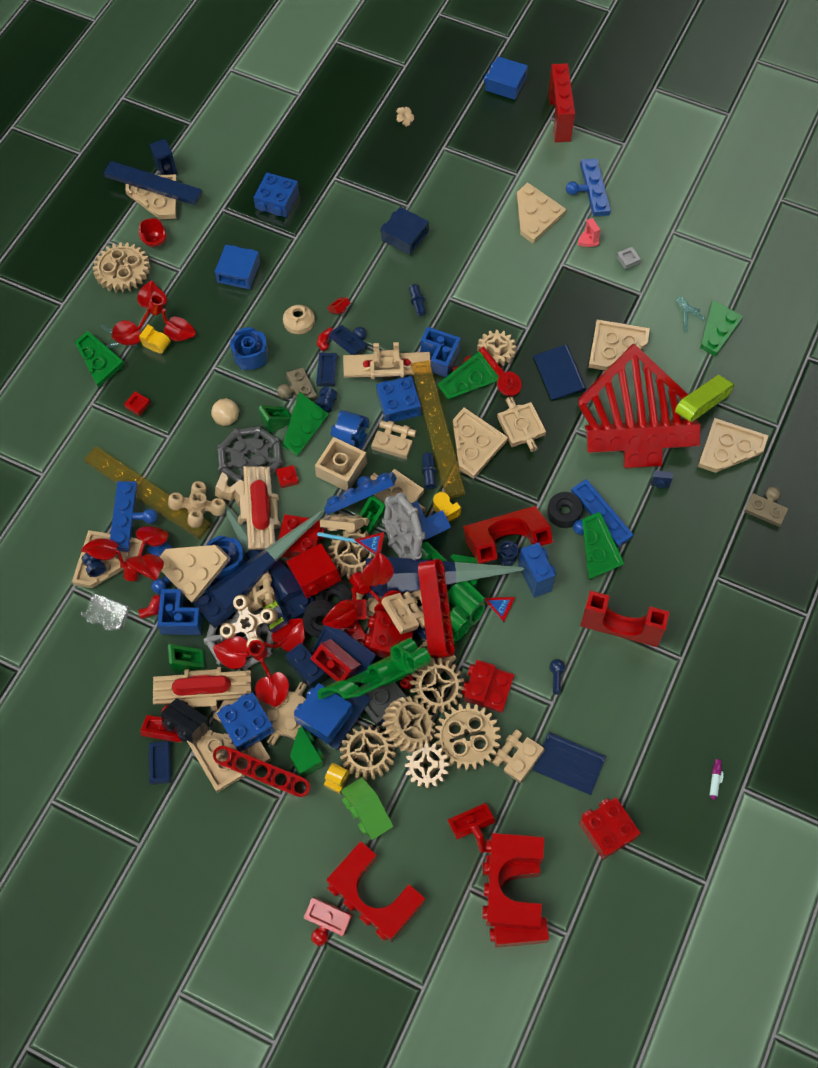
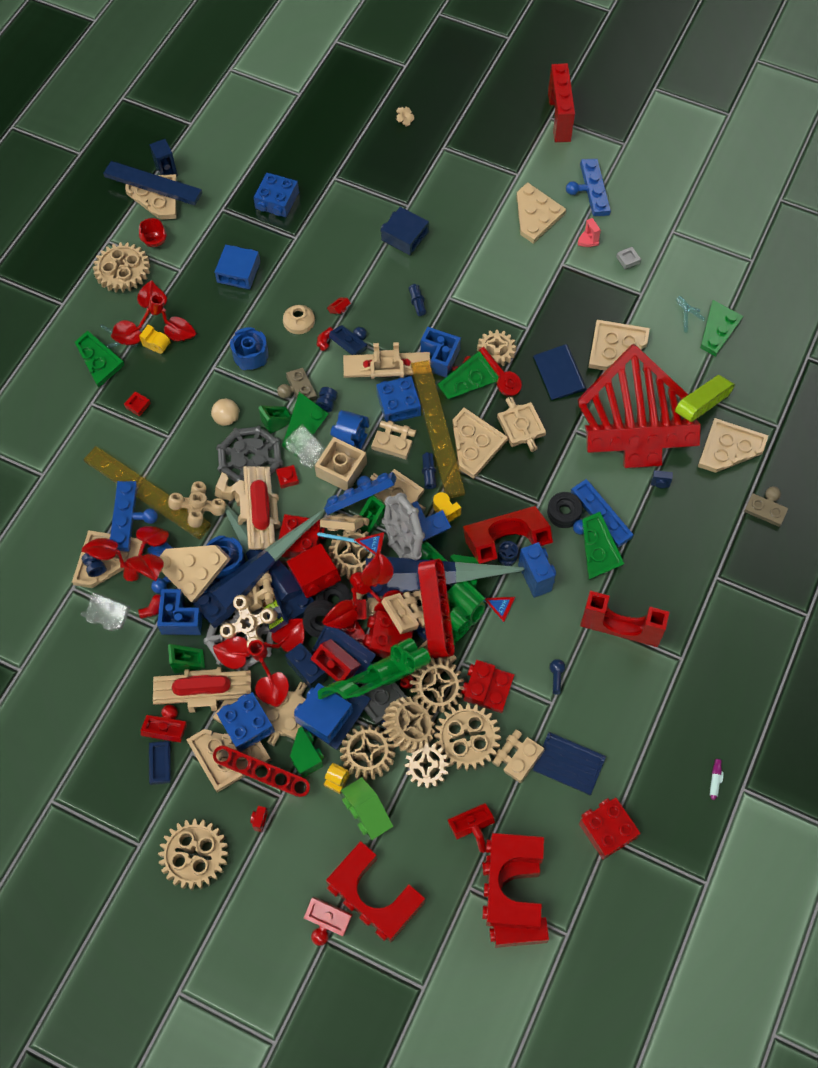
(185, 721): black brick -> none
(186, 873): none -> tan gear
(259, 818): none -> red plate
(305, 446): none -> clear bracket
(326, 369): dark blue tile -> none
(505, 77): blue brick -> none

